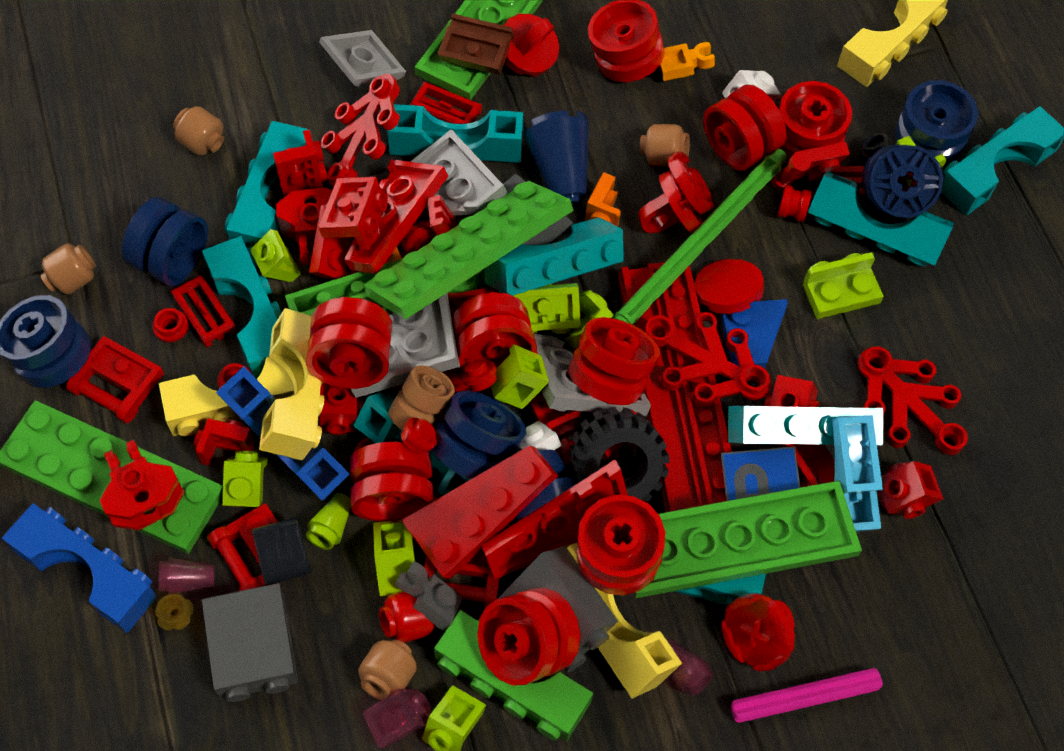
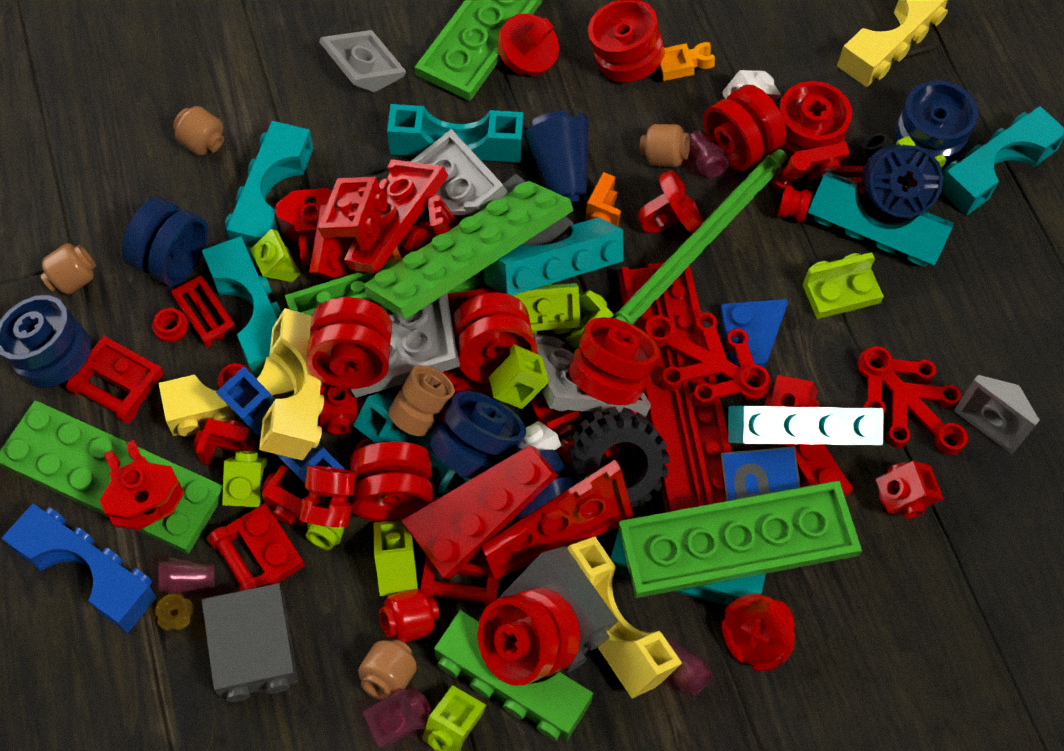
(281, 551): black piece -> none
(283, 504): none -> red bracket
(299, 166): red bracket -> none
(330, 482): none -> red wheel
(381, 95): red plant -> none
(418, 435): red plate -> none
(435, 598): dark grey plate -> none
(443, 110): red tile -> none
(476, 44): copper plate -> none
(479, 375): red plate -> none
(620, 544): red wheel -> none
(691, 183): red tile -> none
(708, 156): none -> clear pink cone
(729, 286): red tile -> none
(806, 695): dark pink axle -> none
(858, 469): medium azure slope -> none
(998, 411): none -> light grey slope

